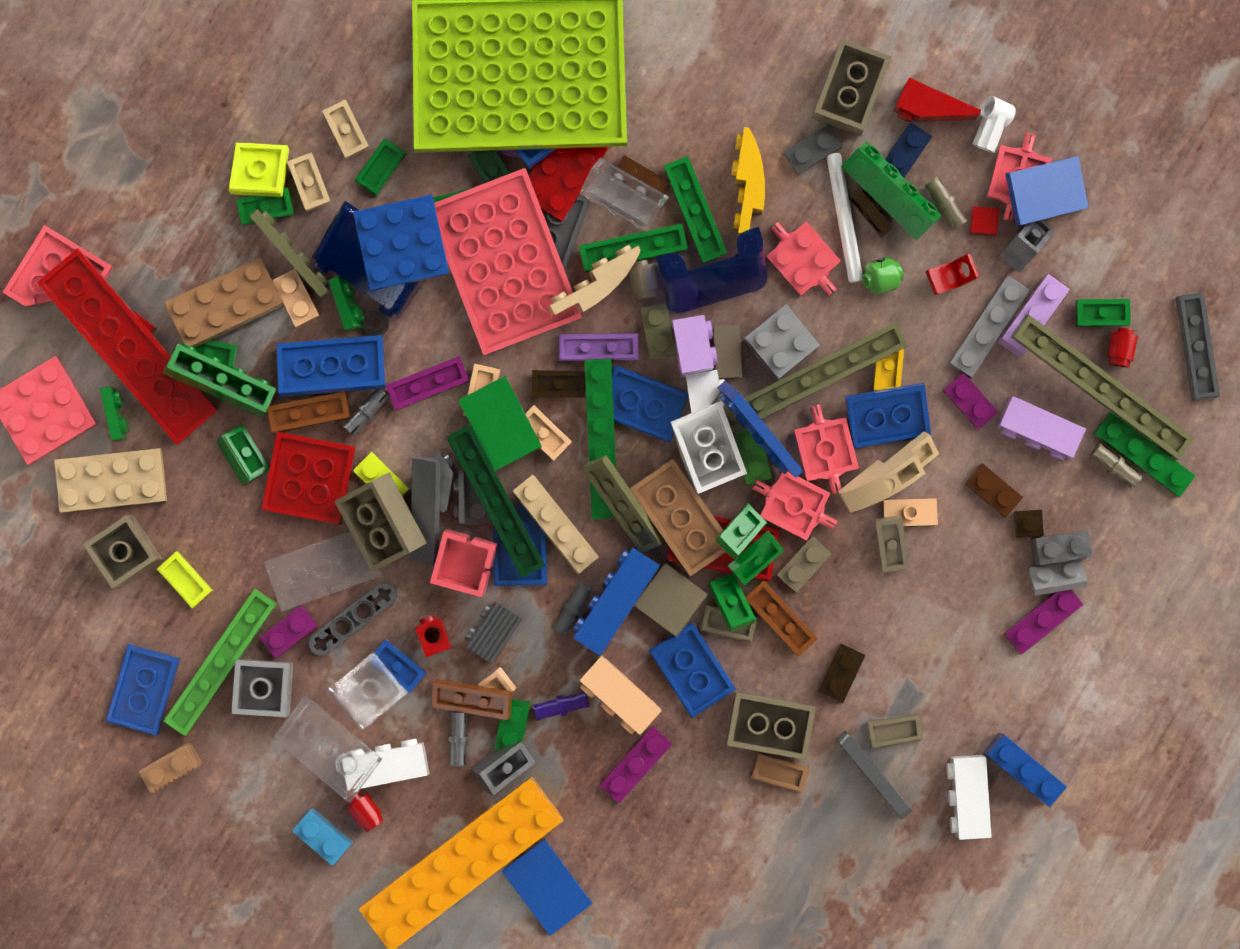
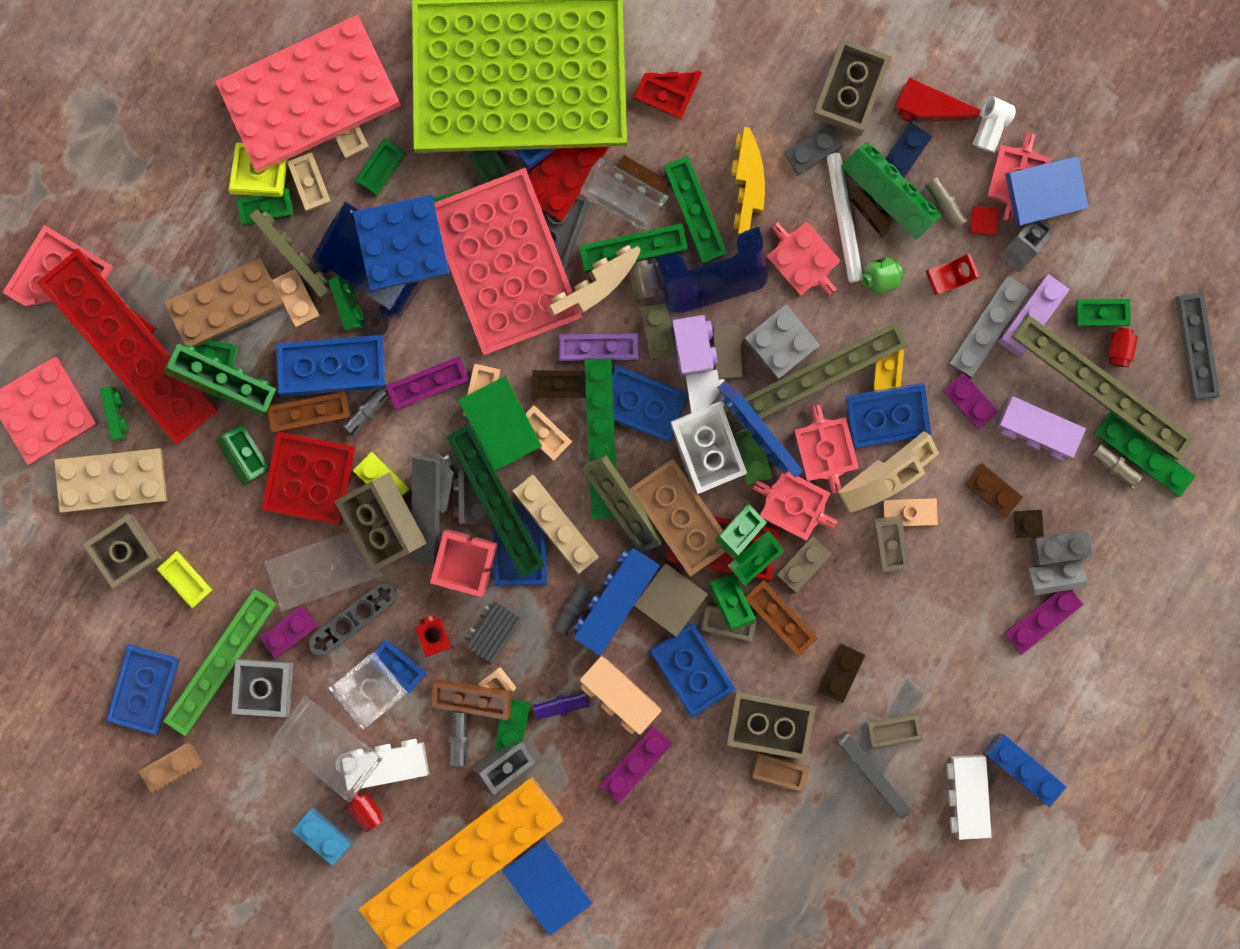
(307, 93): none -> coral plate
(668, 91): none -> red wing

